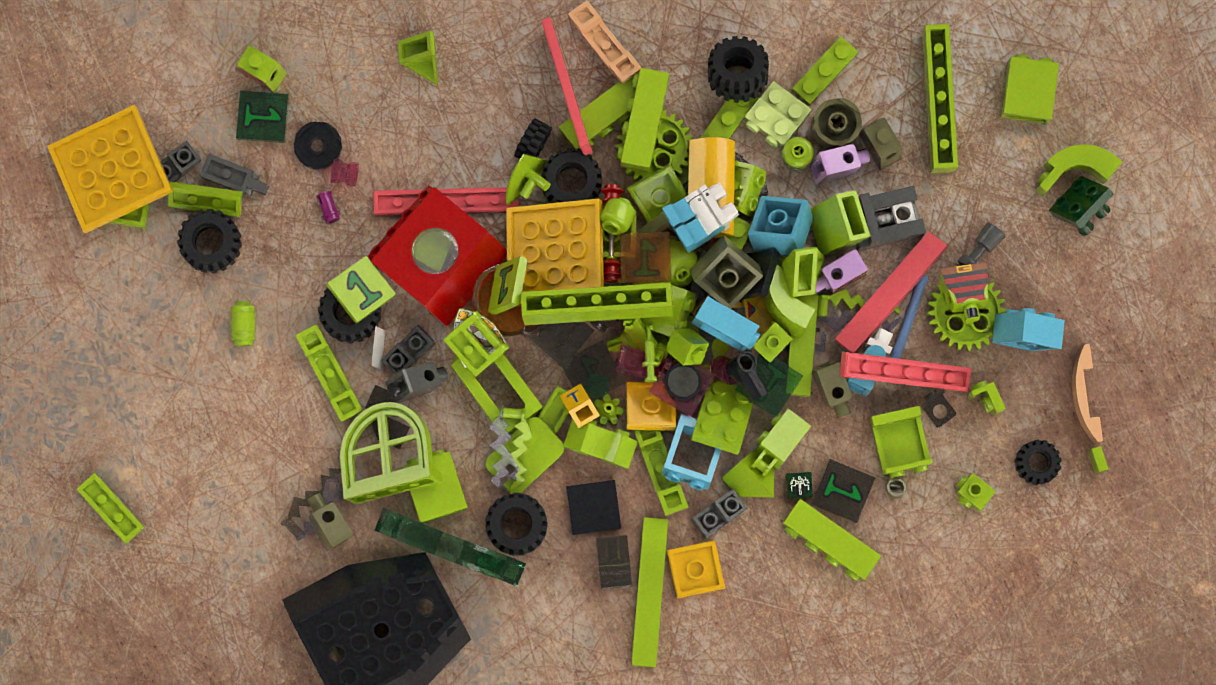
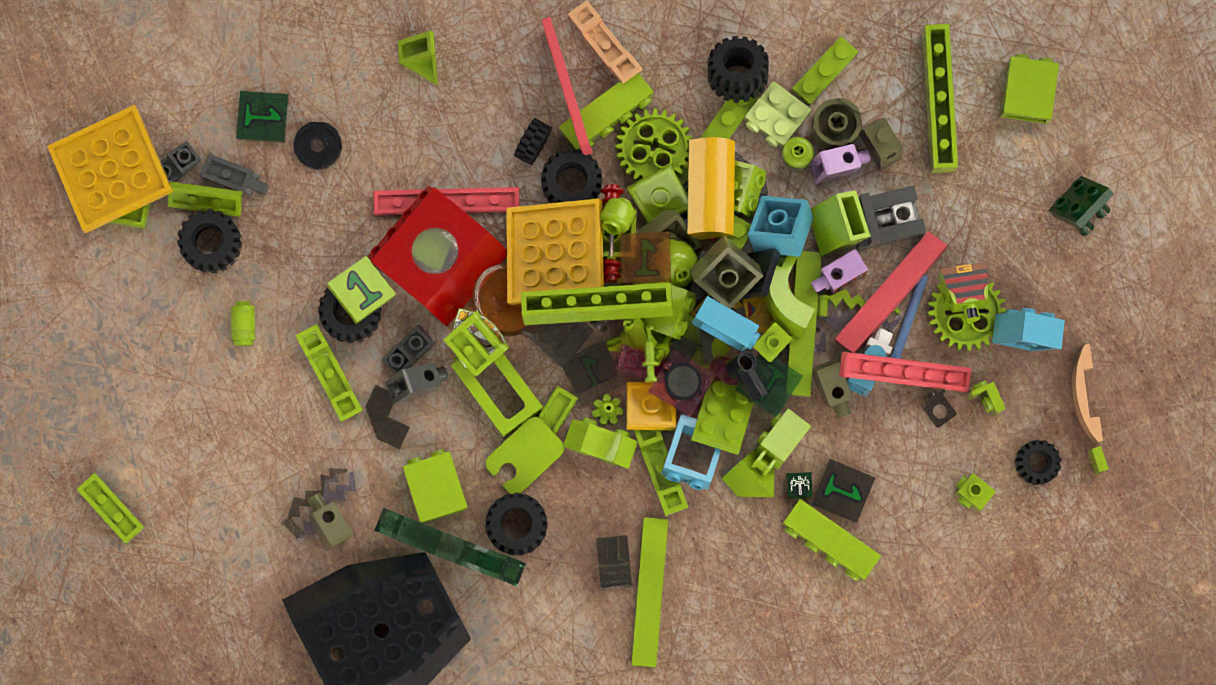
(260, 68): lime torso -> none
(328, 207): magenta pin -> none
(344, 172): clear pink wheel -> none
(378, 347): white sticker -> none
(388, 482): lime window -> none
(507, 285): lime tile -> none
(509, 457): piece -> none
(525, 178): lime shield -> none
(579, 405): yellow brick -> none
(593, 507): black tile -> none
(597, 386): clear green tile -> none
(645, 119): lime brick -> none
(687, 346): lime brick -> none
(696, 569): yellow tile -> none
(699, 216): hips -> none
(719, 514): dark grey slope -> none
(802, 270): lime slope -> none
(896, 484): olive hinge -> none
(900, 442): lime panel -> none
(987, 241): dark grey piece -> none
(1083, 157): lime arch -> none

